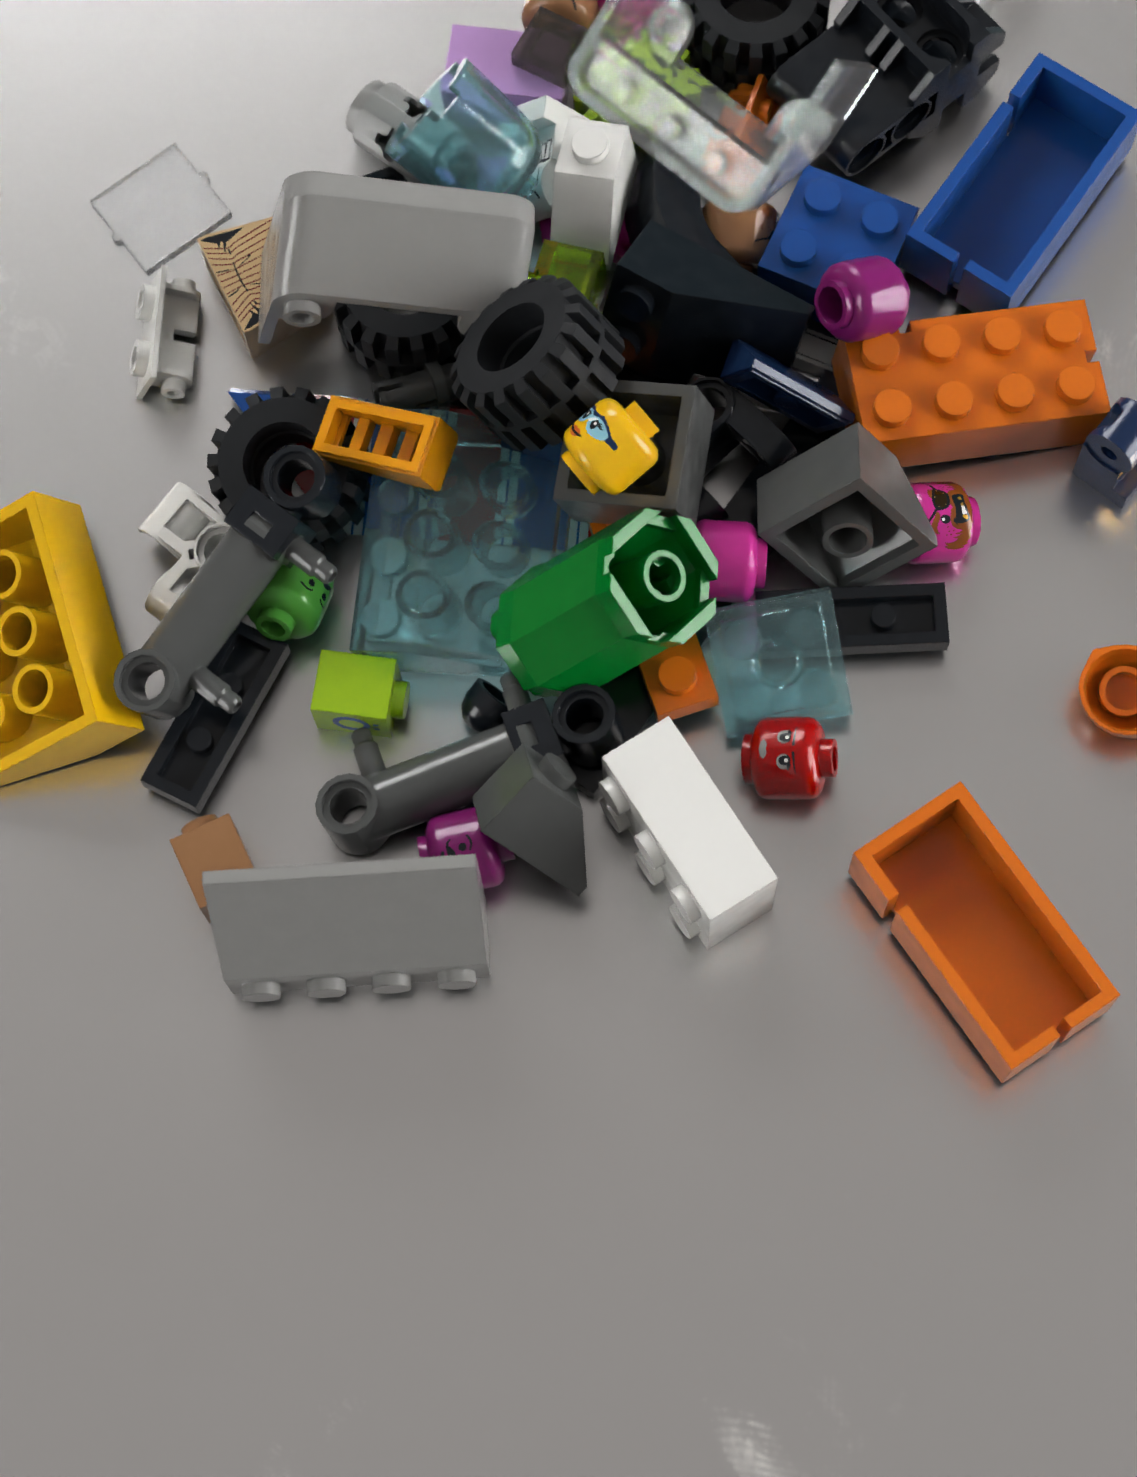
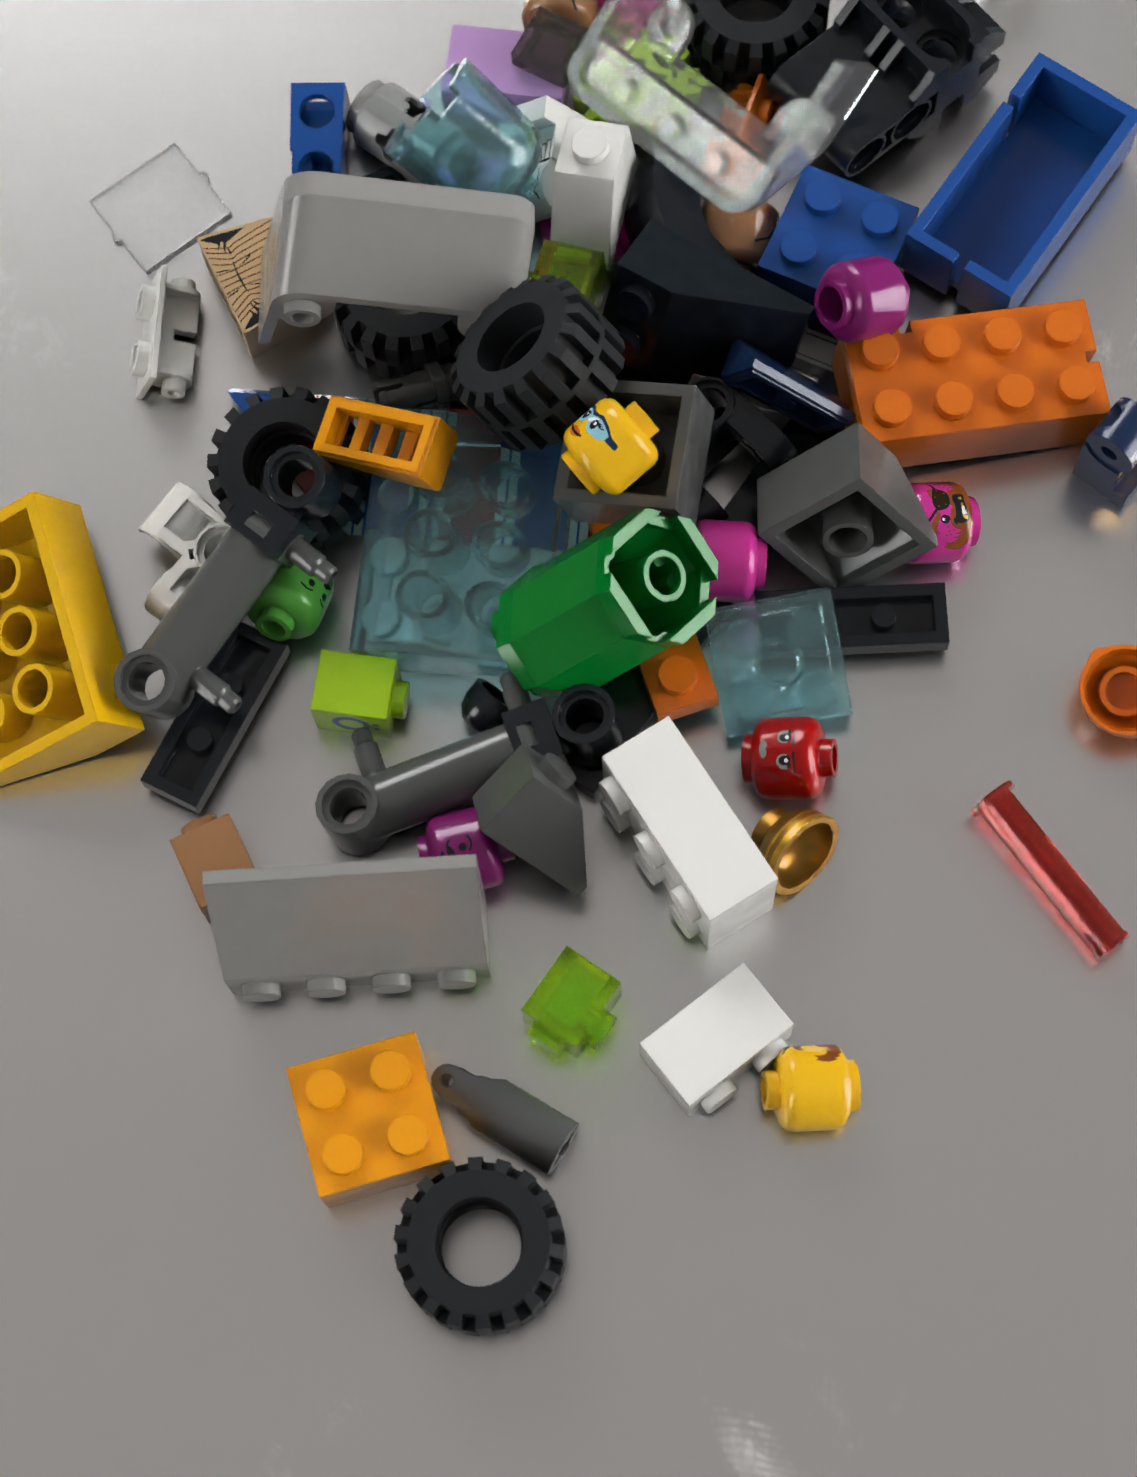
(319, 127): none -> blue leg
(369, 1119): none -> light orange brick
(447, 1198): none -> black tyre
(508, 1115): none -> dark grey piece
(572, 1006): none -> clear neon green brick
(717, 1041): none -> white brick
(795, 845): none -> pearl gold piece
(811, 1088): none -> yellow head
(982, 932): orange piece -> none
(1050, 870): none -> clear red pin

